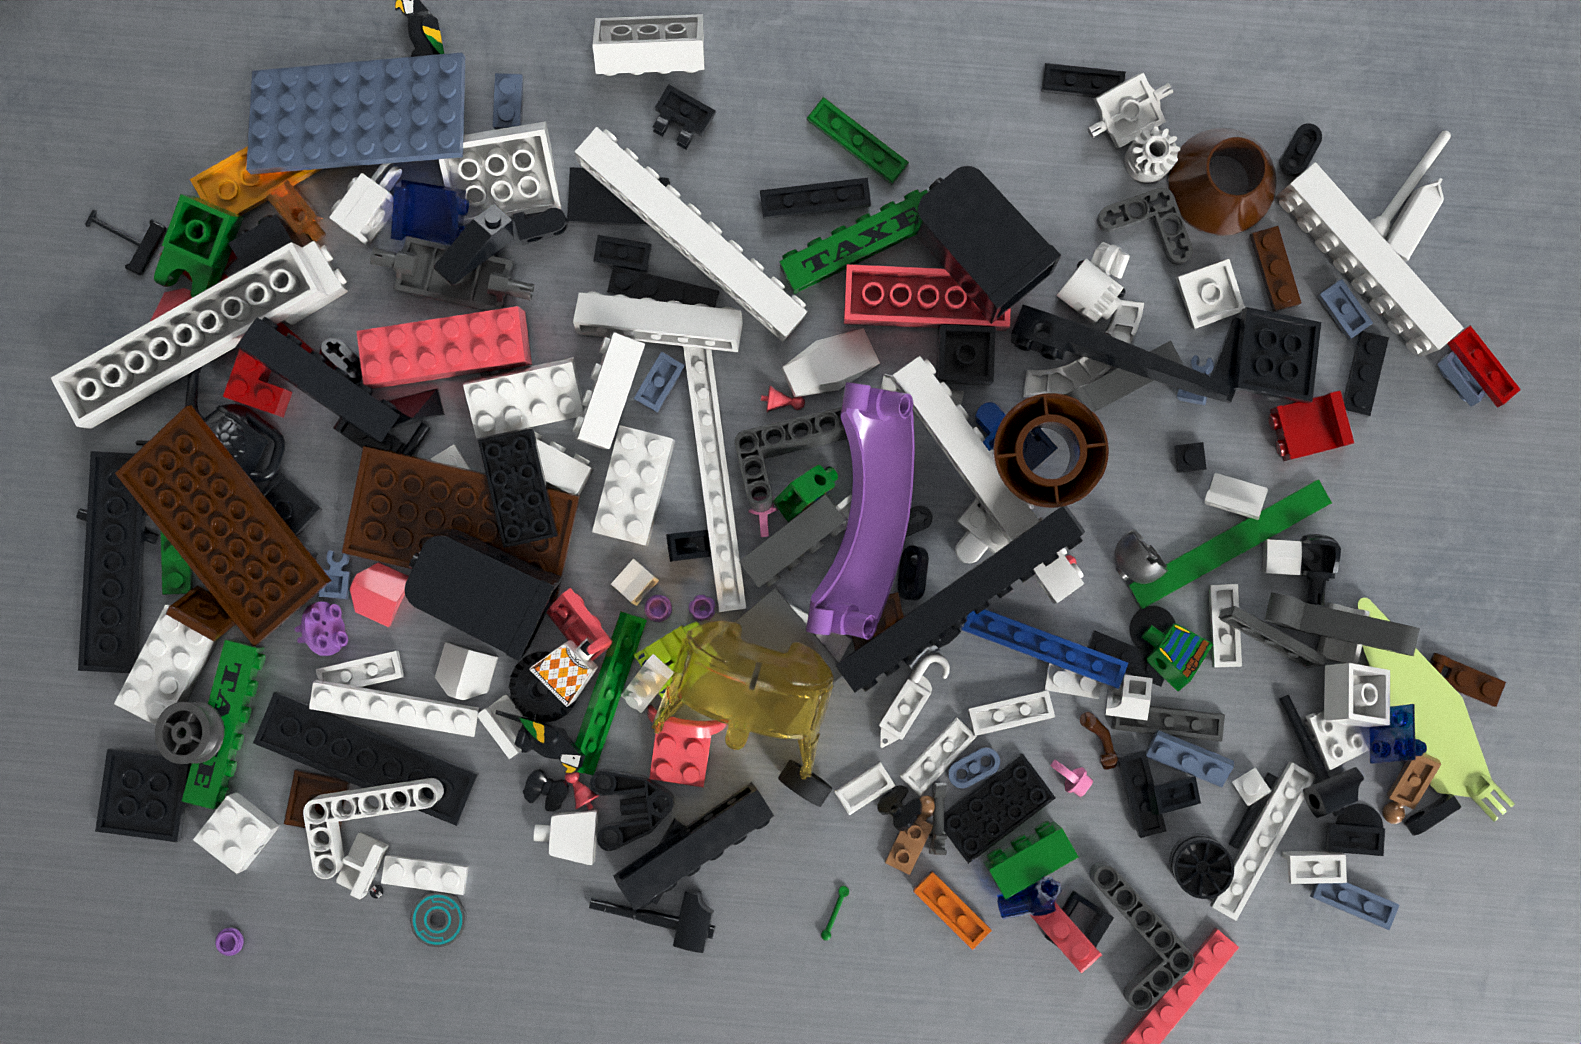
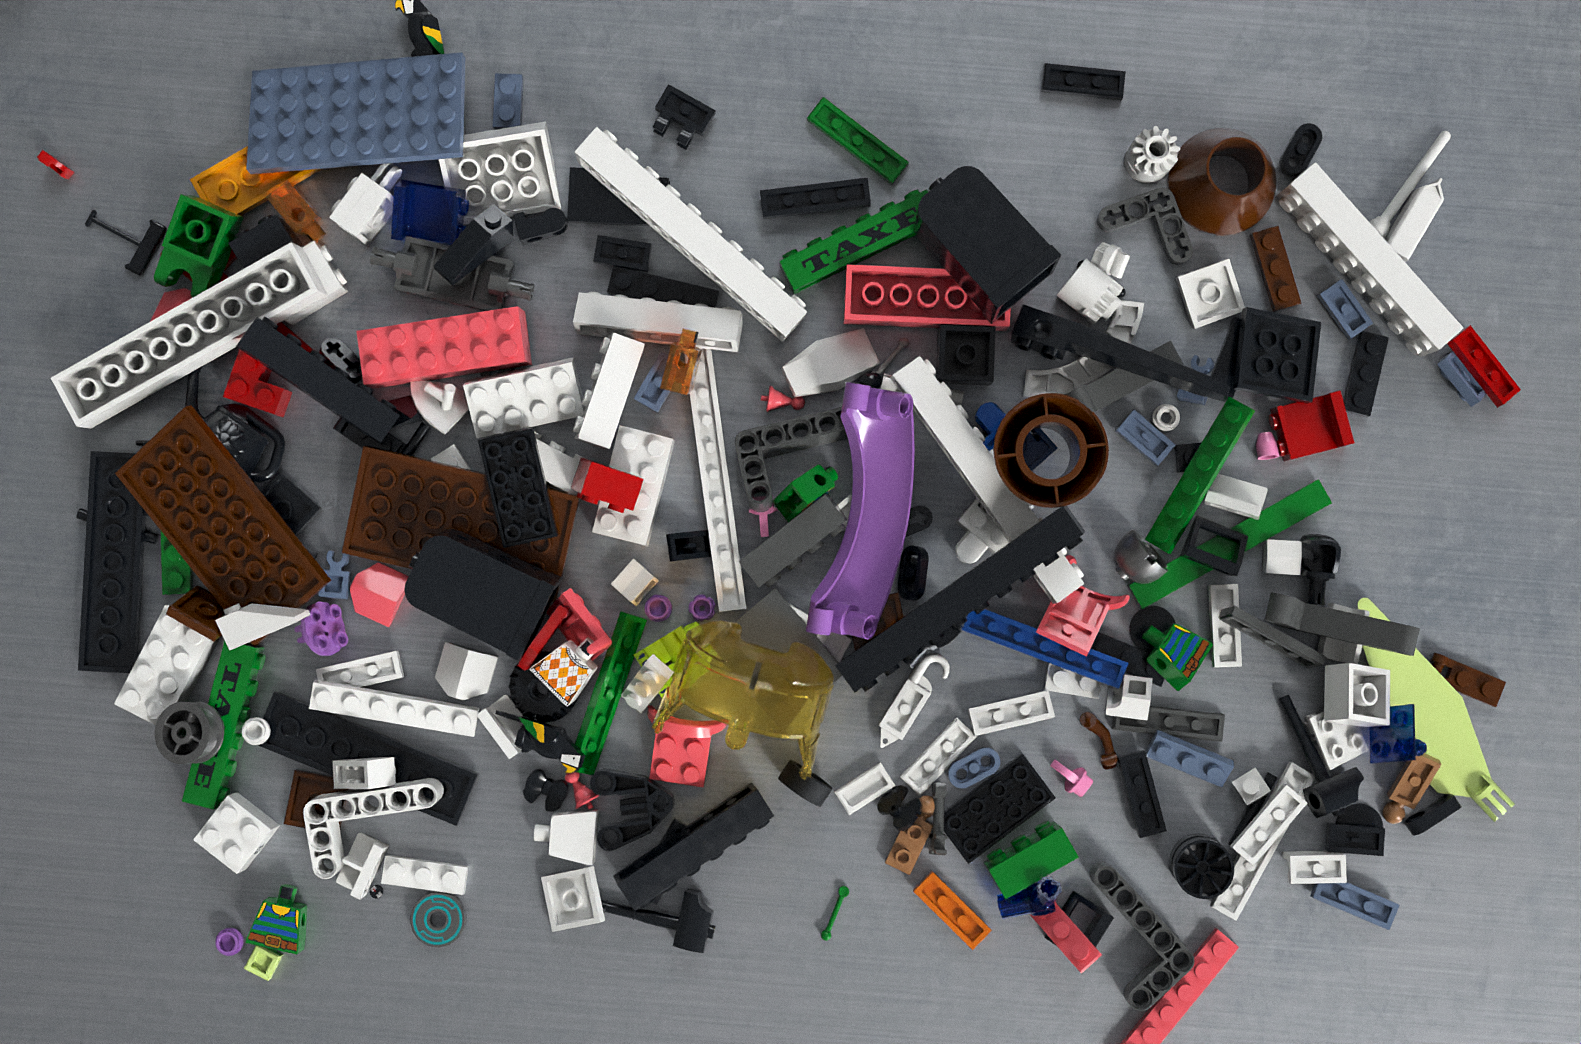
(52, 162): none -> red tile
(142, 796): black plate -> none
(255, 621): none -> white slope
(256, 731): none -> white plate
(263, 962): none -> yellowish green tile
(280, 923): none -> torso
(364, 773): none -> white arch
(439, 403): none -> white shield
(542, 638): none -> red tile
(573, 899): none -> white plate
(603, 483): none -> red brick
(648, 44): white slope -> none
(678, 375): none -> clear orange torso
(874, 378): none -> hinge
(1078, 618): none -> coral piece
(1129, 109): white plate -> none
(1145, 437): none -> sand blue plate
(1173, 414): none -> white plate
(1173, 795): black plate -> none
(1199, 475): none -> green plate
(1209, 560): none -> black tile
(1266, 446): none -> bright pink hose
(1268, 824): none -> white plate

